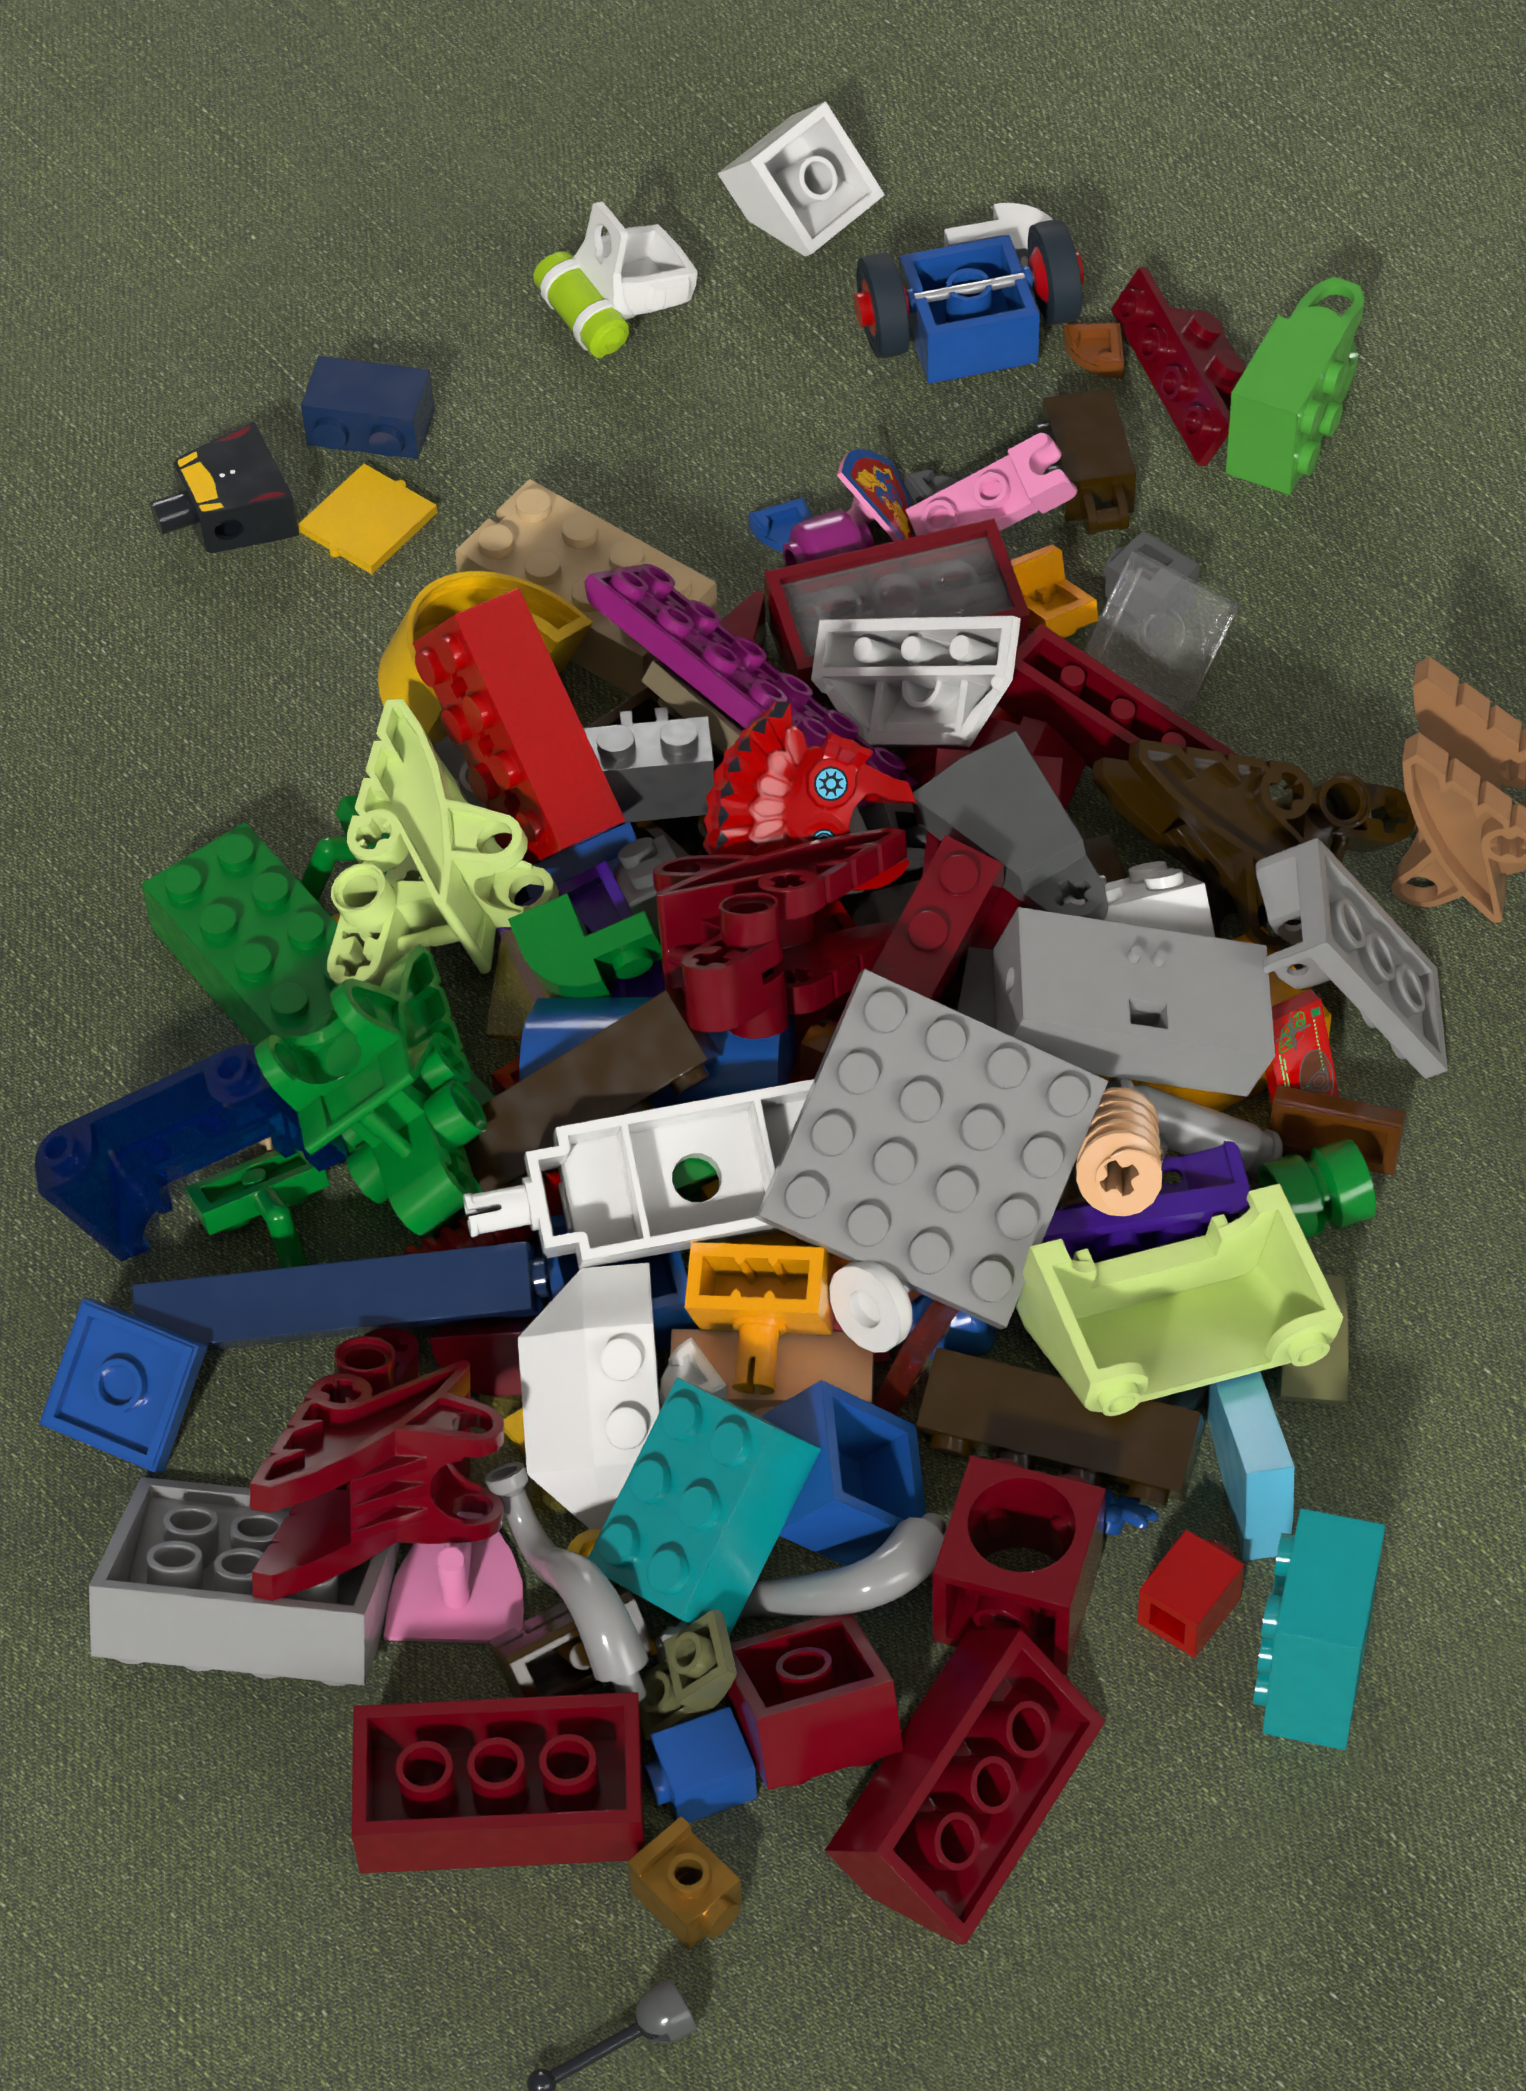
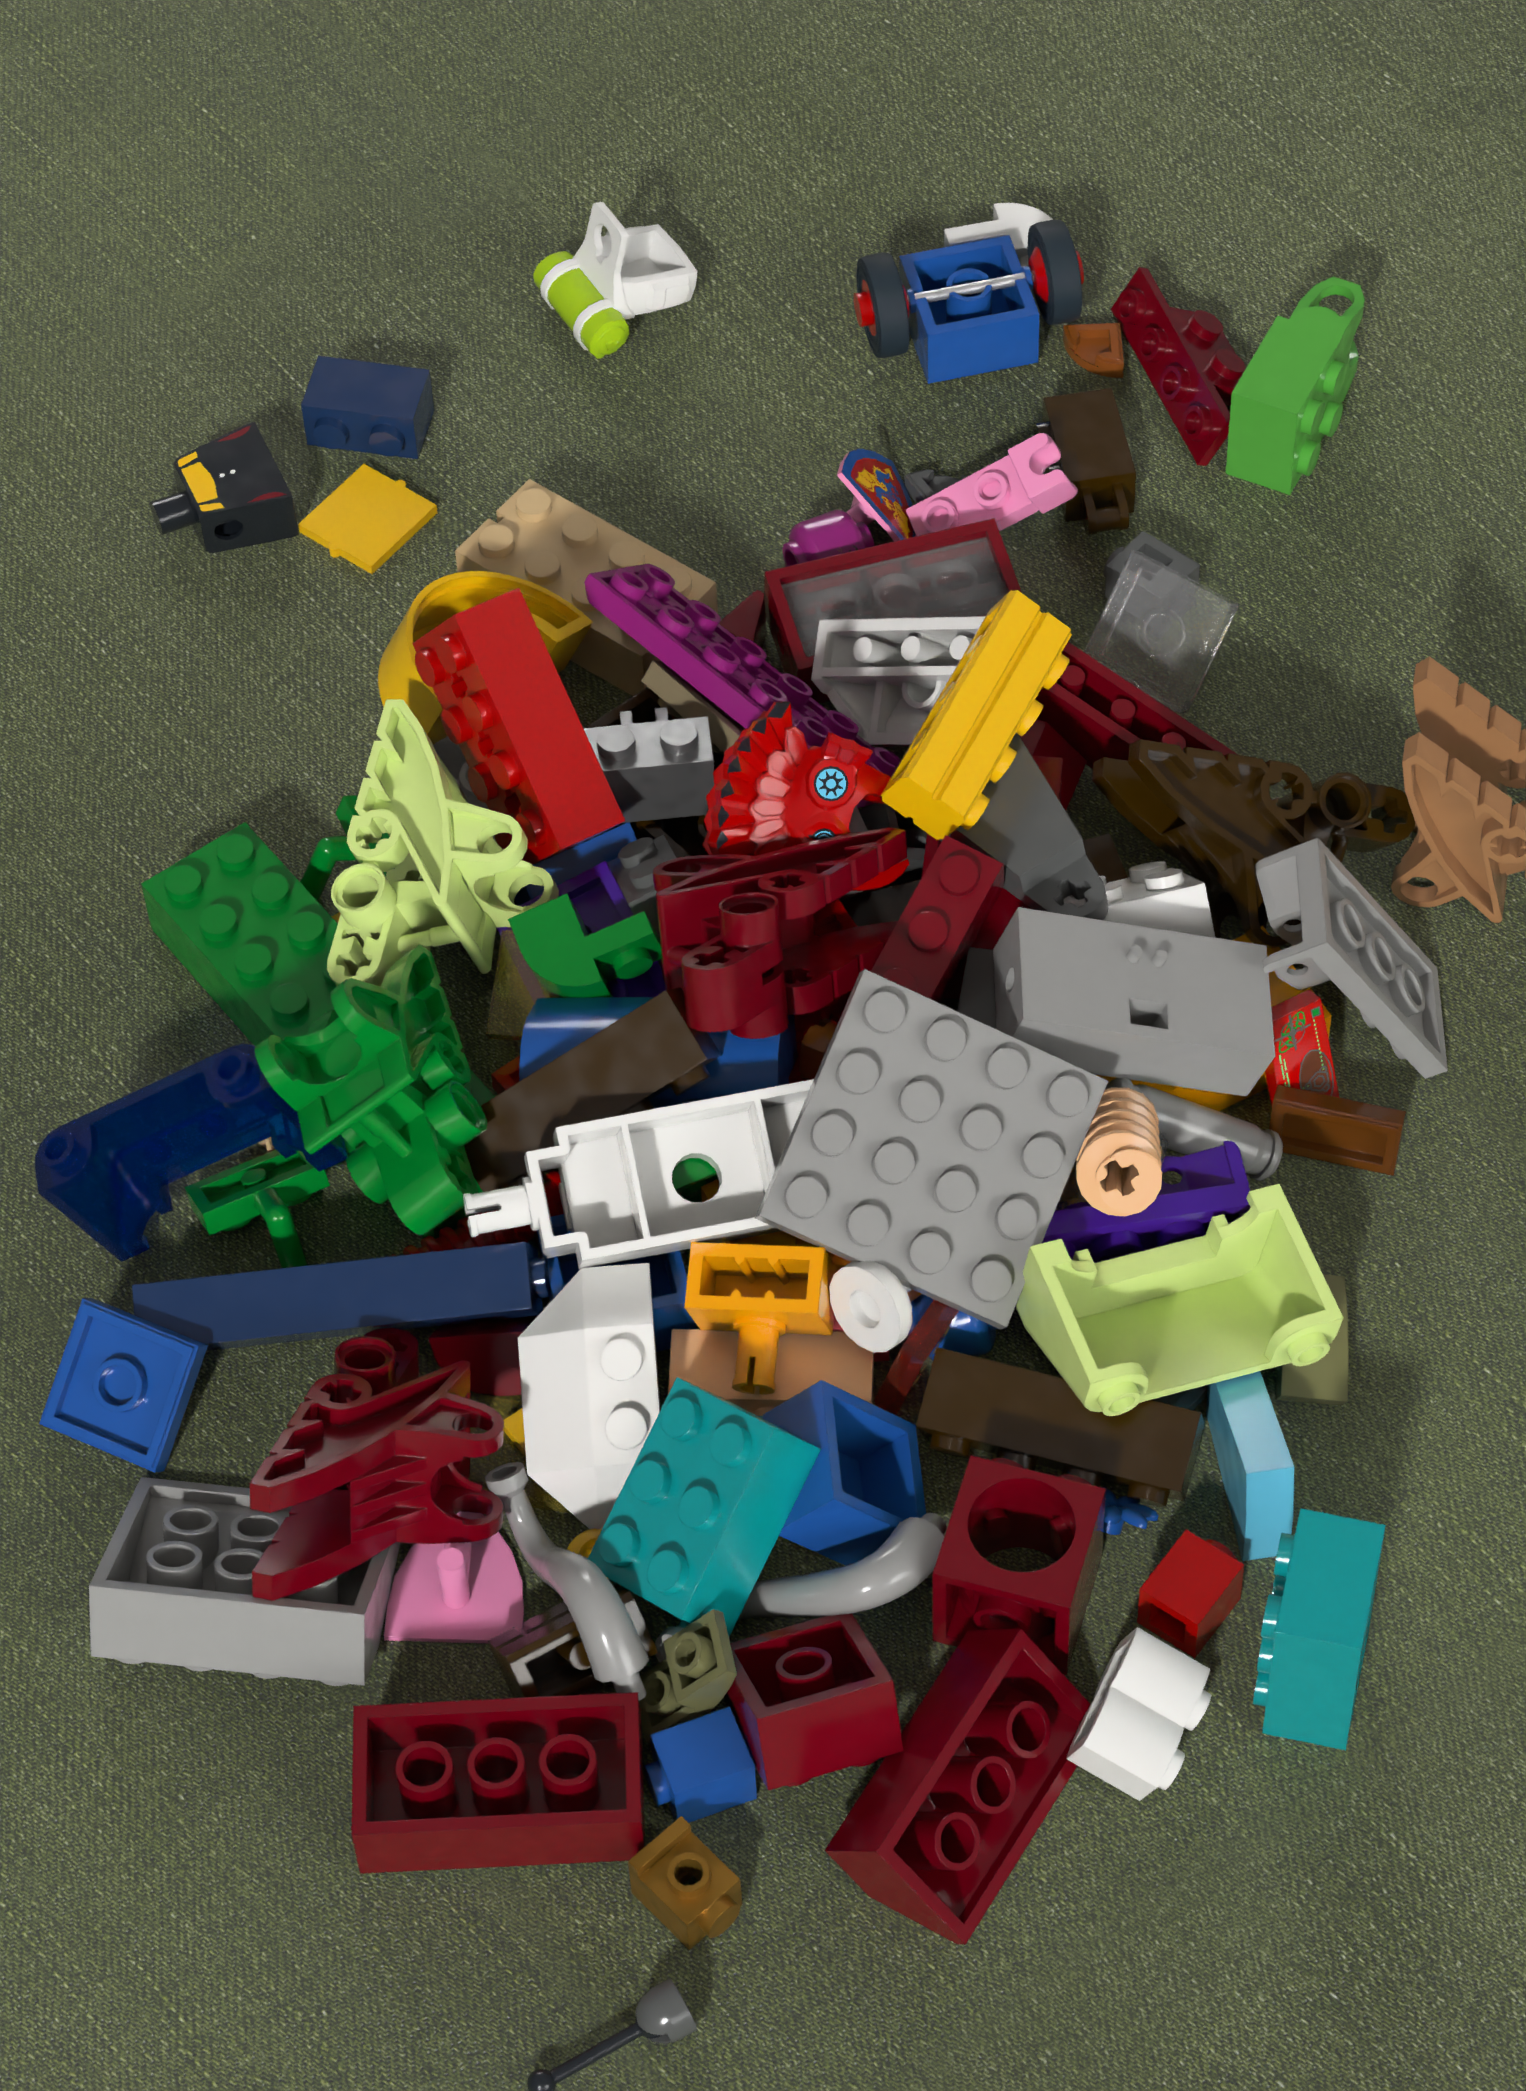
(692, 1366): white tile -> none
(778, 521): blue tile -> none
(802, 180): white slope -> none
(978, 715): none -> yellow brick
(1050, 596): light orange bracket -> none
(1141, 1715): none -> white brick
(1325, 1188): green wheel -> none

